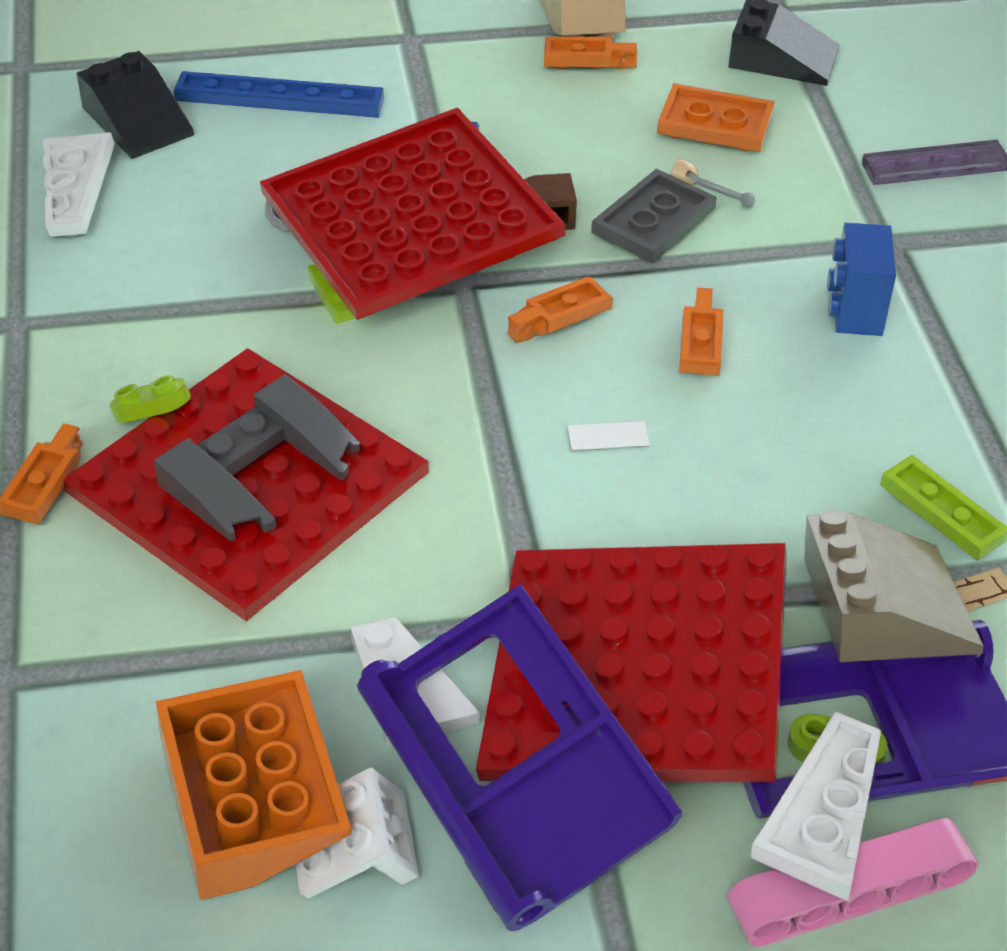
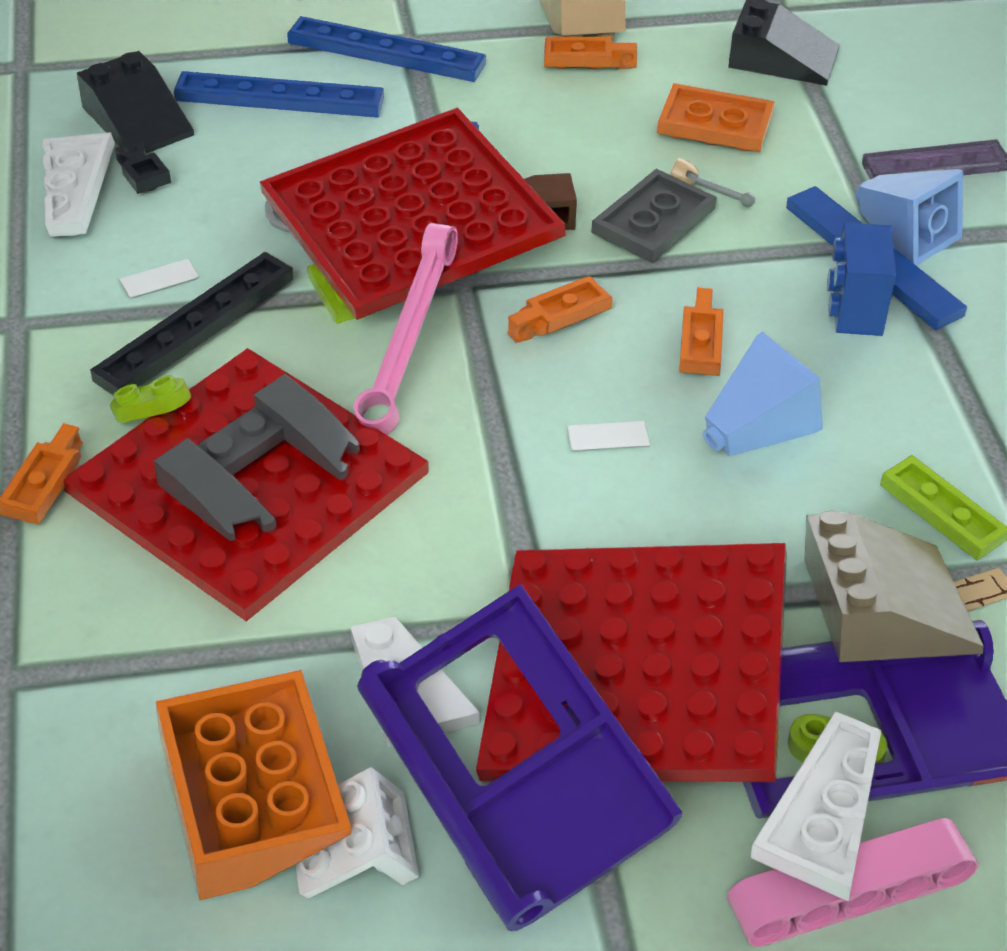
(142, 170): none -> black plate
(159, 278): none -> white sticker
(192, 324): none -> black plate
(387, 48): none -> blue tile
(437, 250): none -> bright pink piece
(764, 401): none -> light blue slope
(911, 284): none -> blue tile
(920, 208): none -> light blue slope

